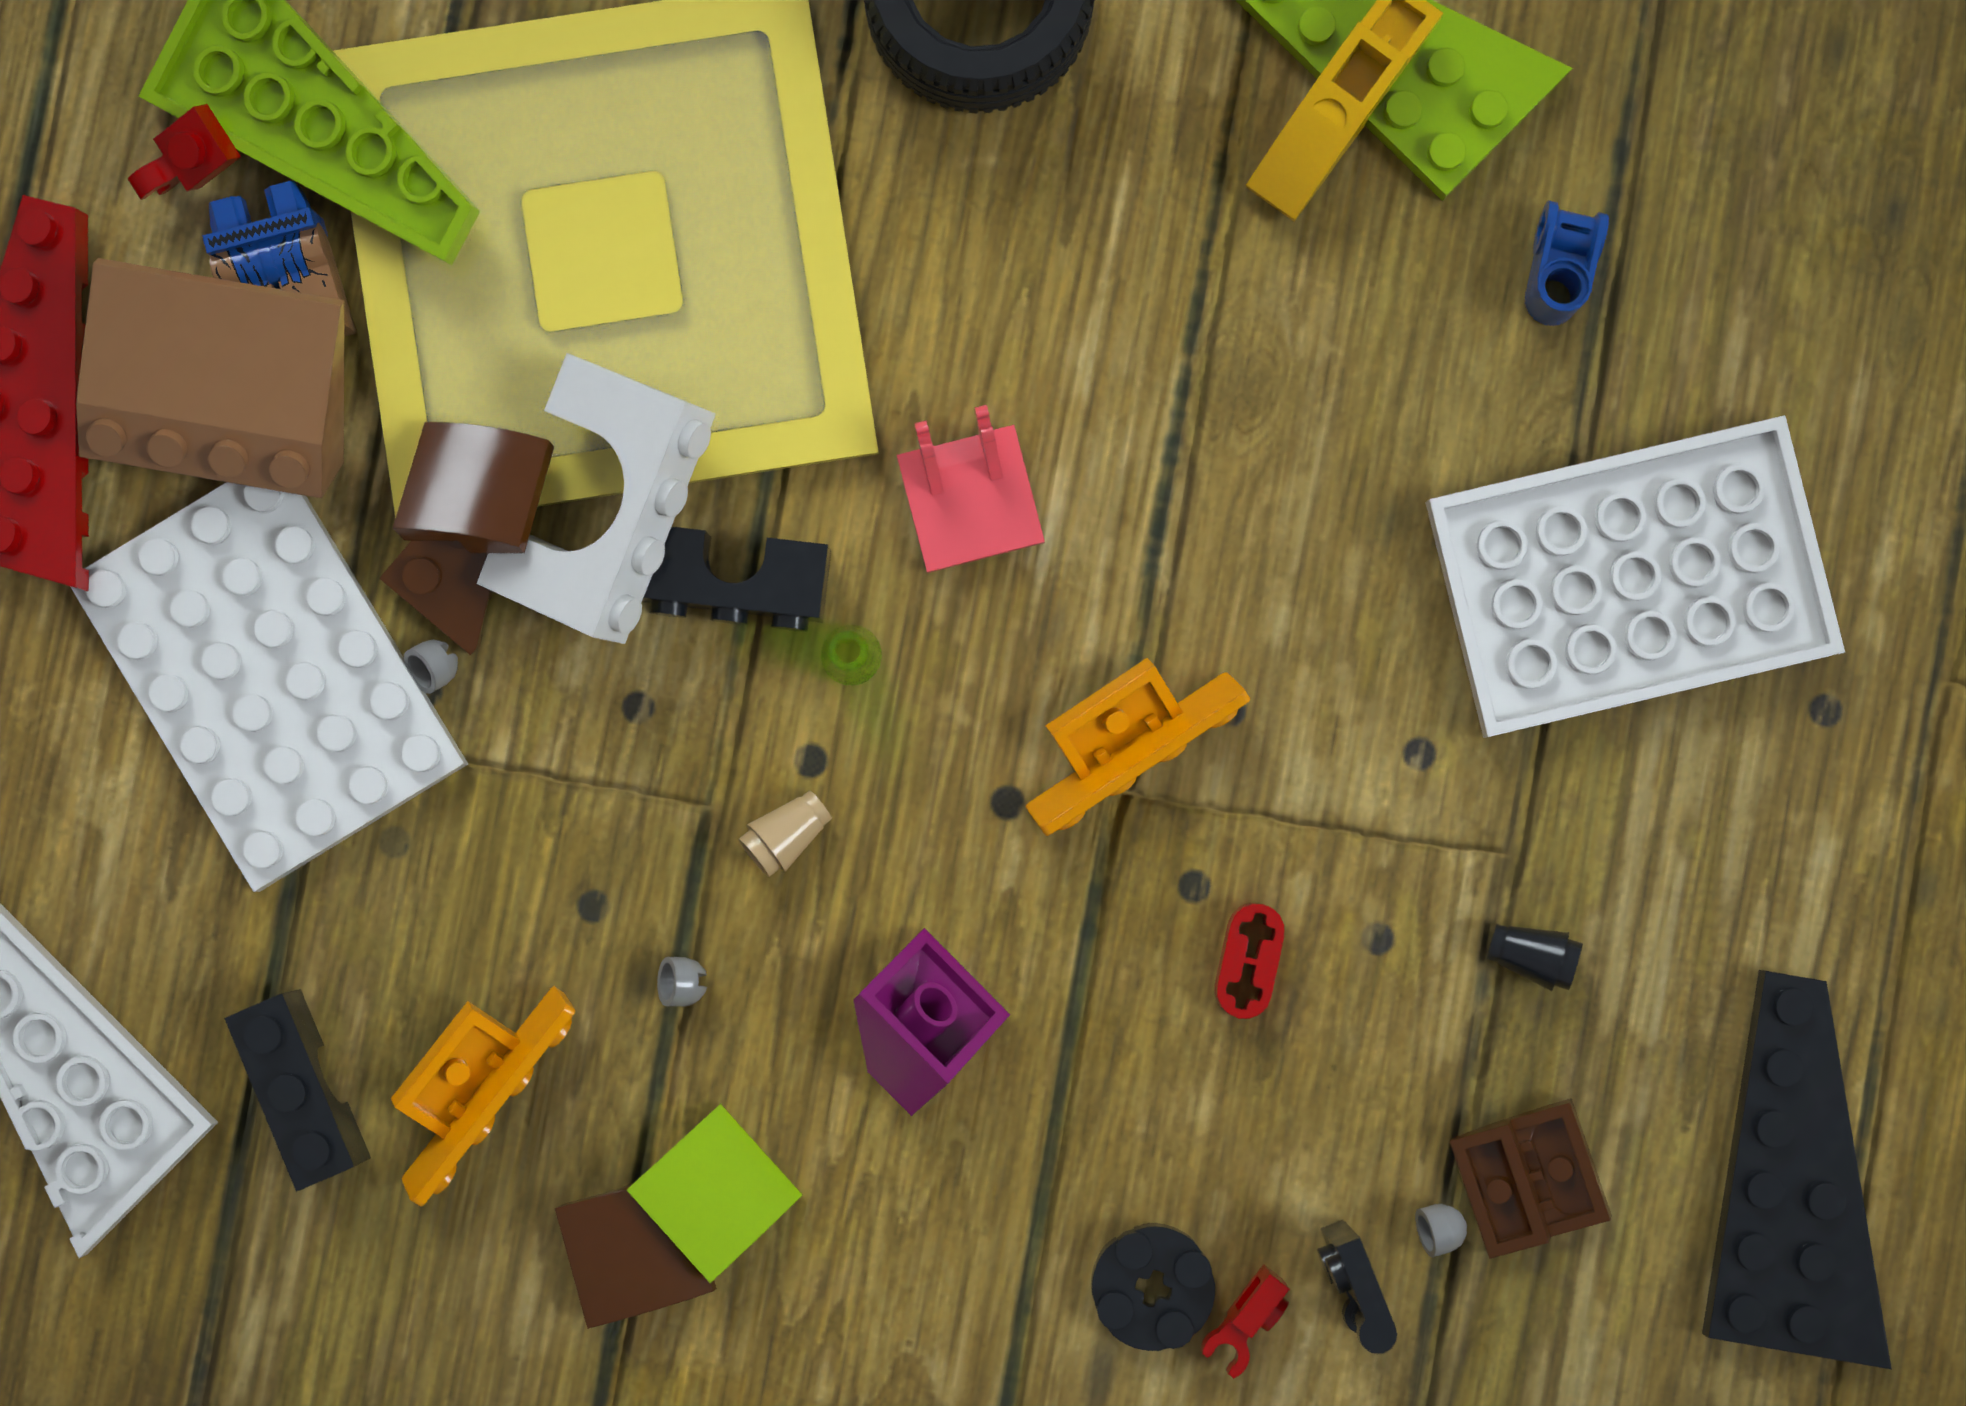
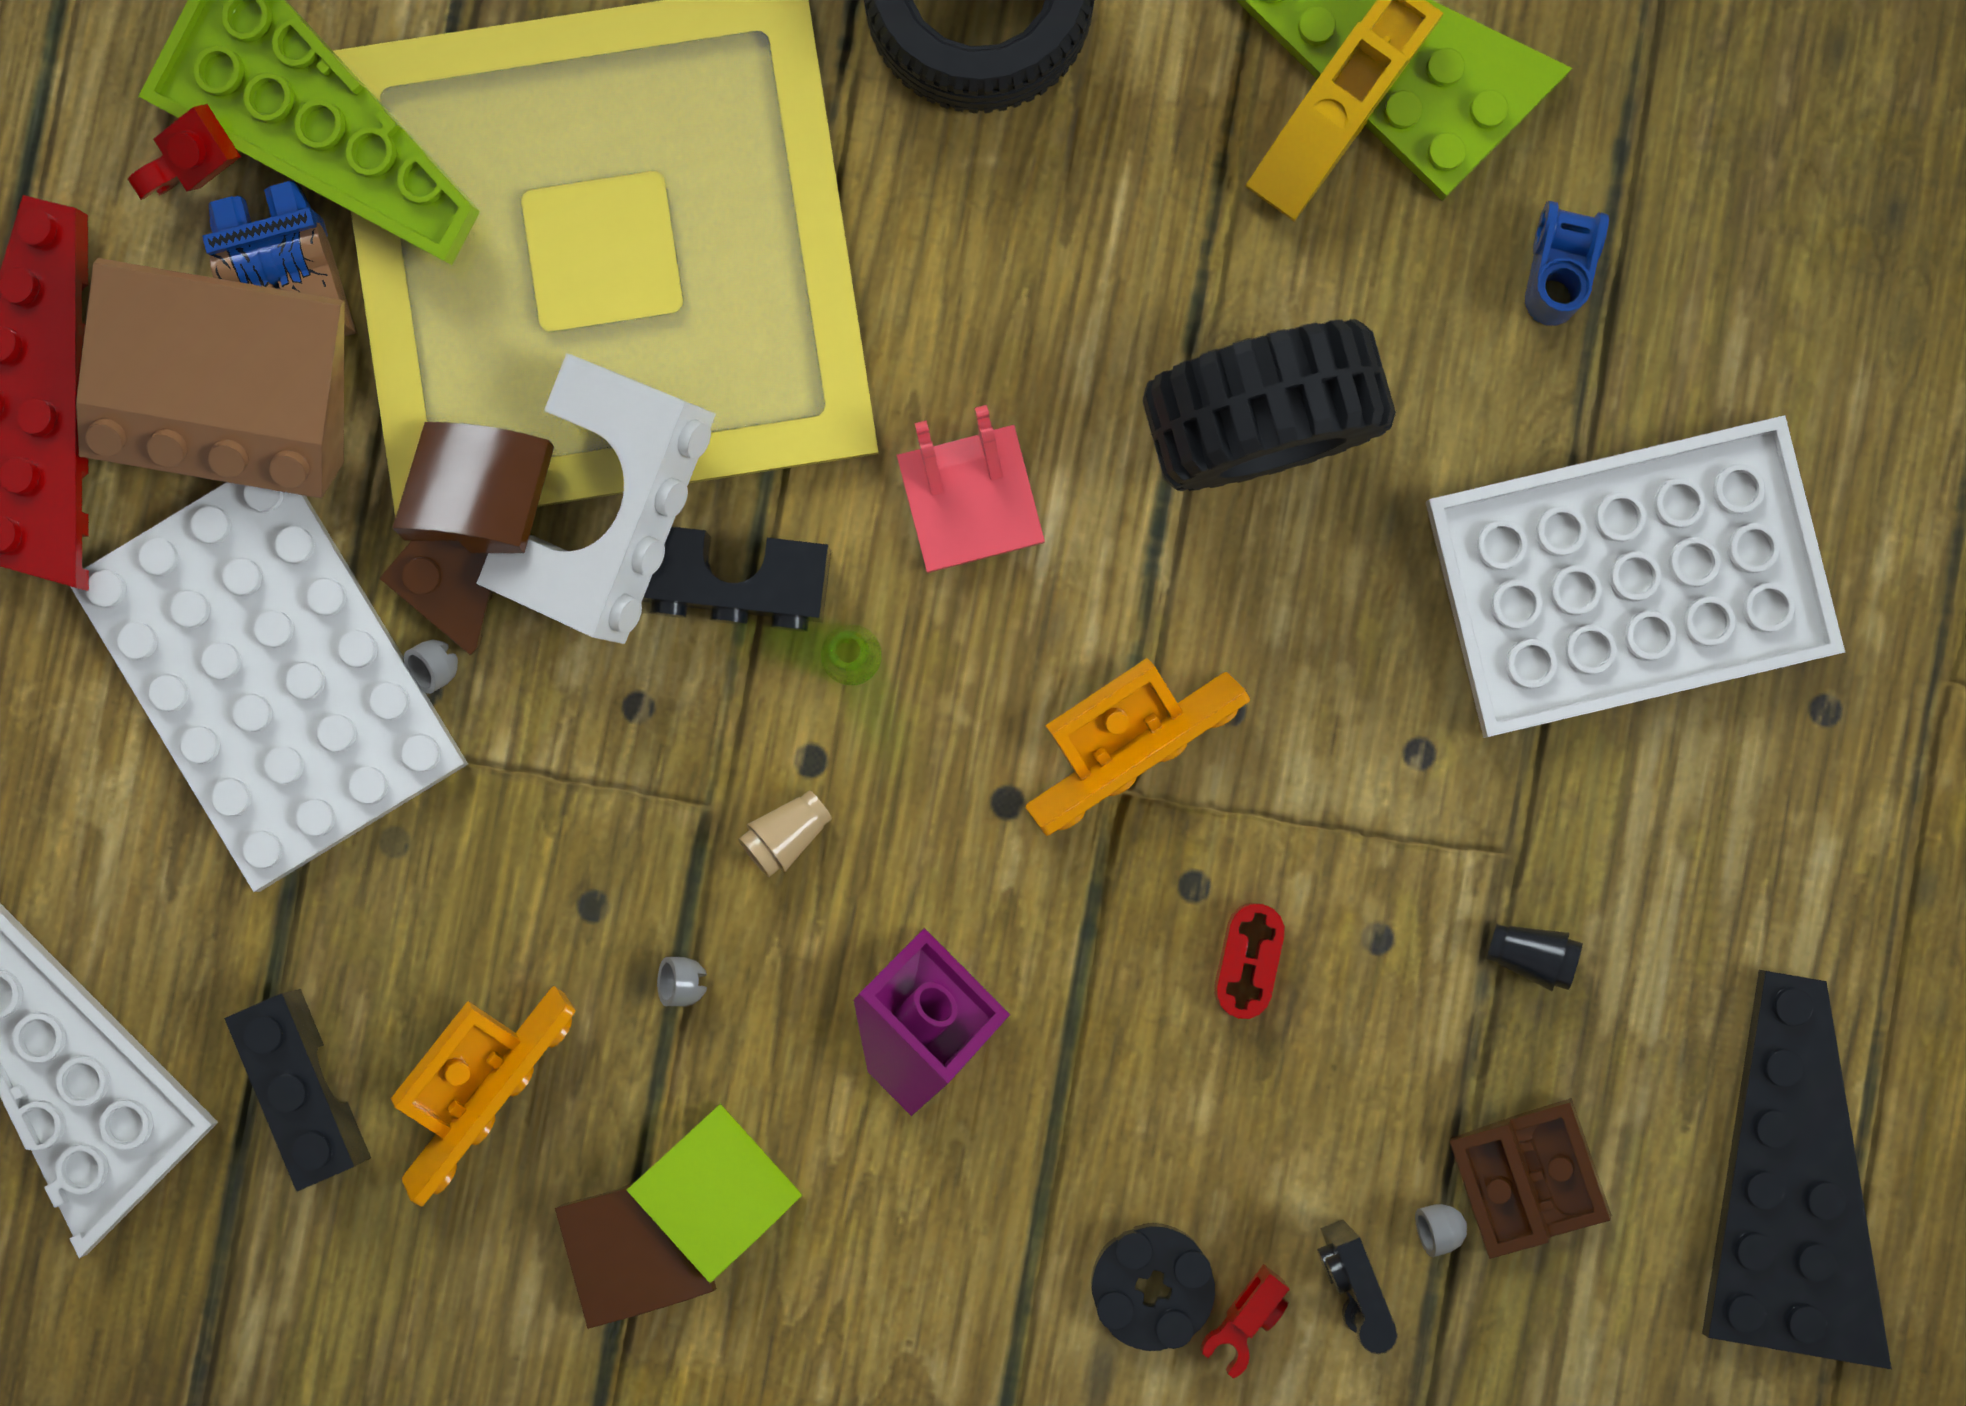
(1268, 404): none -> black tyre

